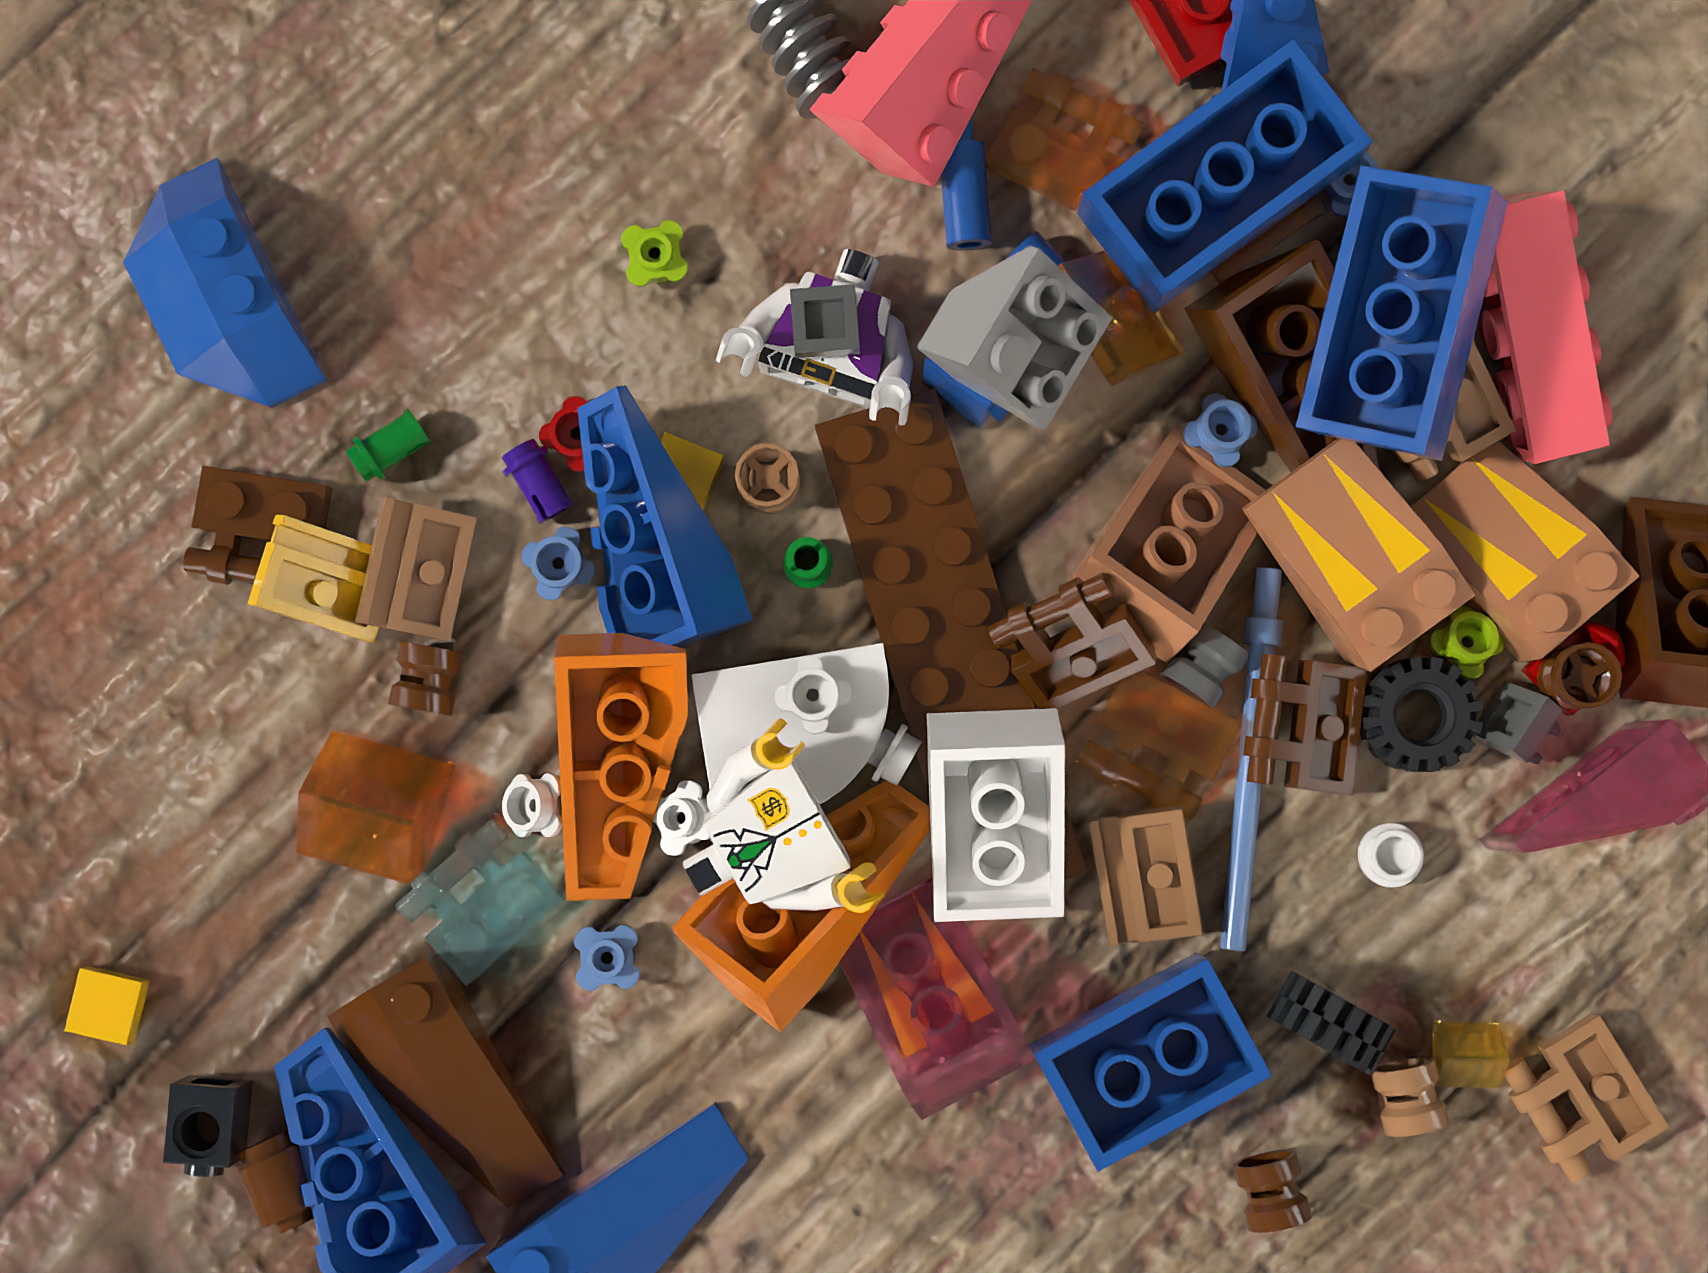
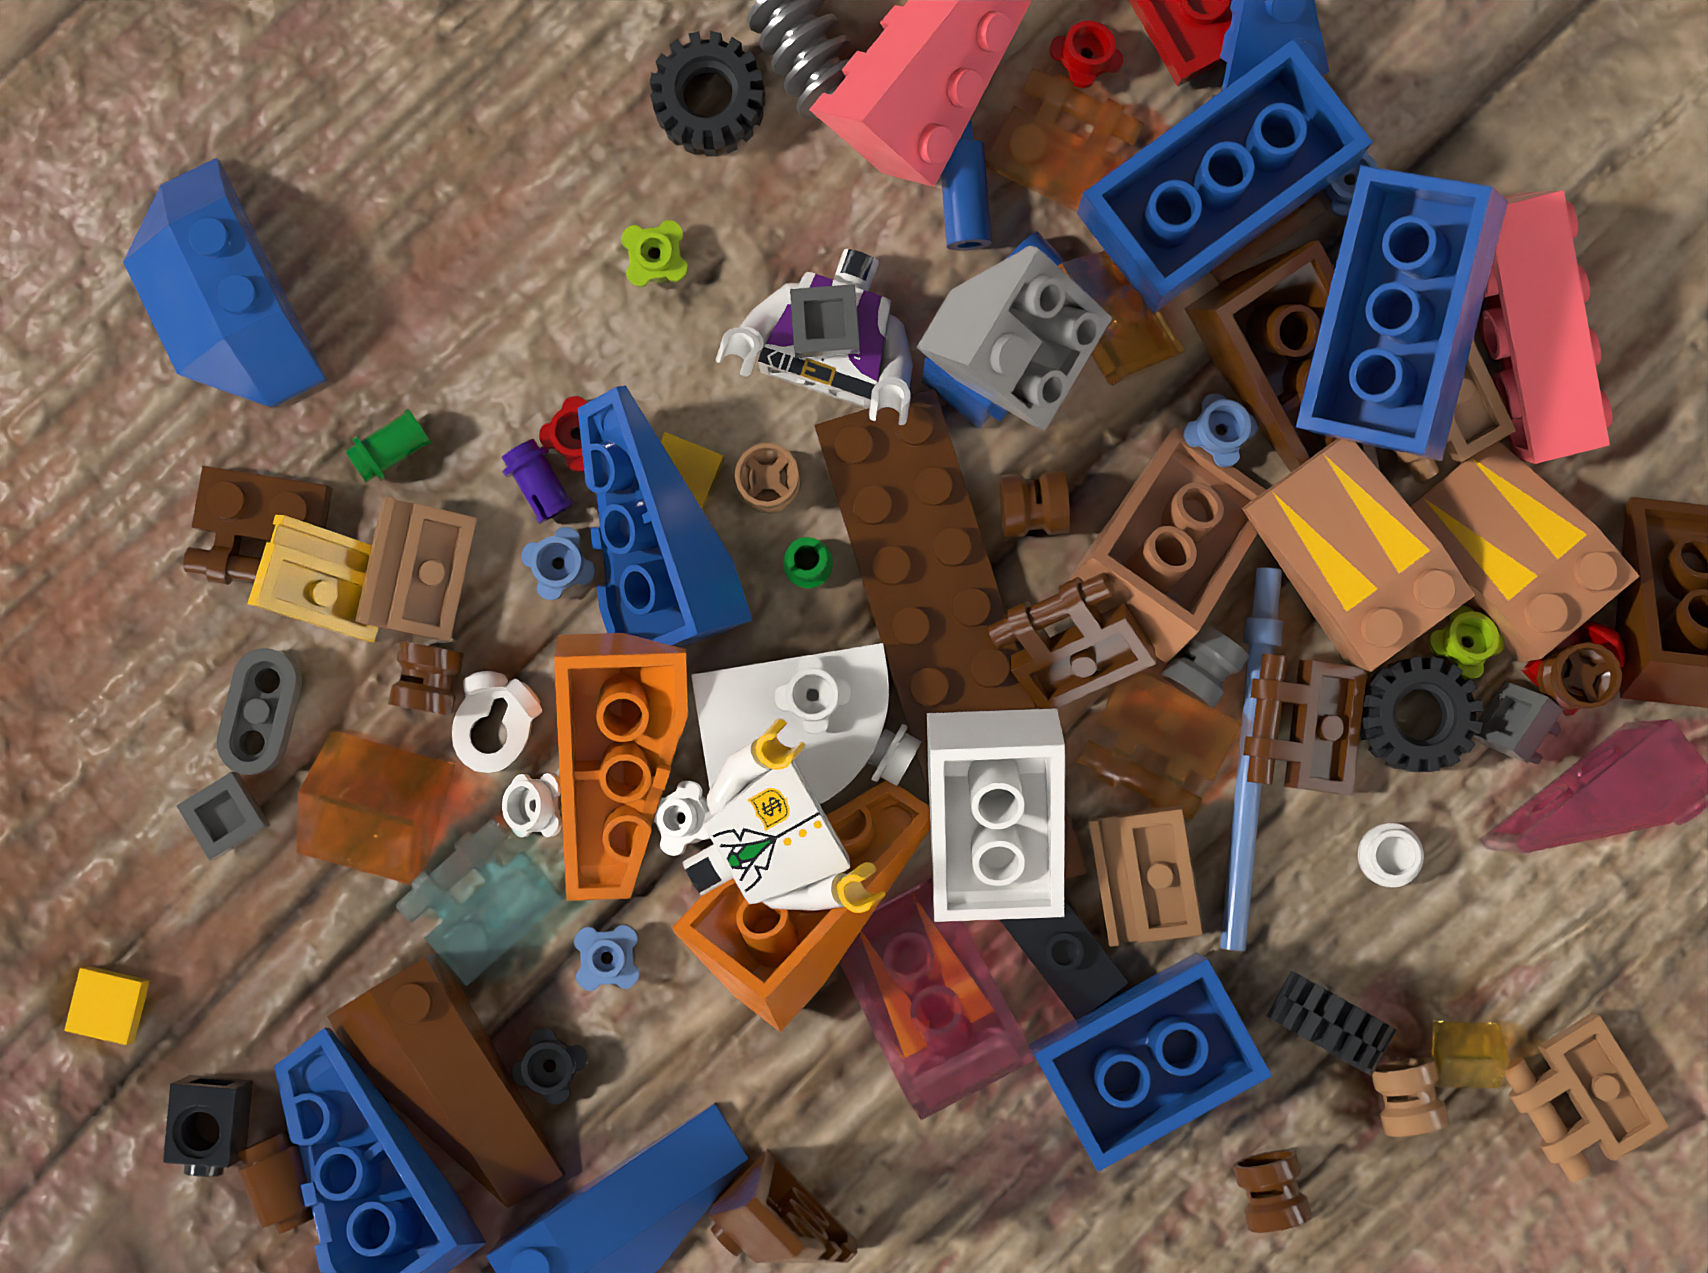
(223, 815): none -> dark grey plate
(253, 709): none -> dark grey plate
(480, 693): none -> white piece
(533, 1074): none -> black plate
(702, 57): none -> black tyre
(778, 1219): none -> reddish brown wedge
(1034, 504): none -> reddish brown wheel
(1068, 960): none -> black plate
(1094, 40): none -> red plate

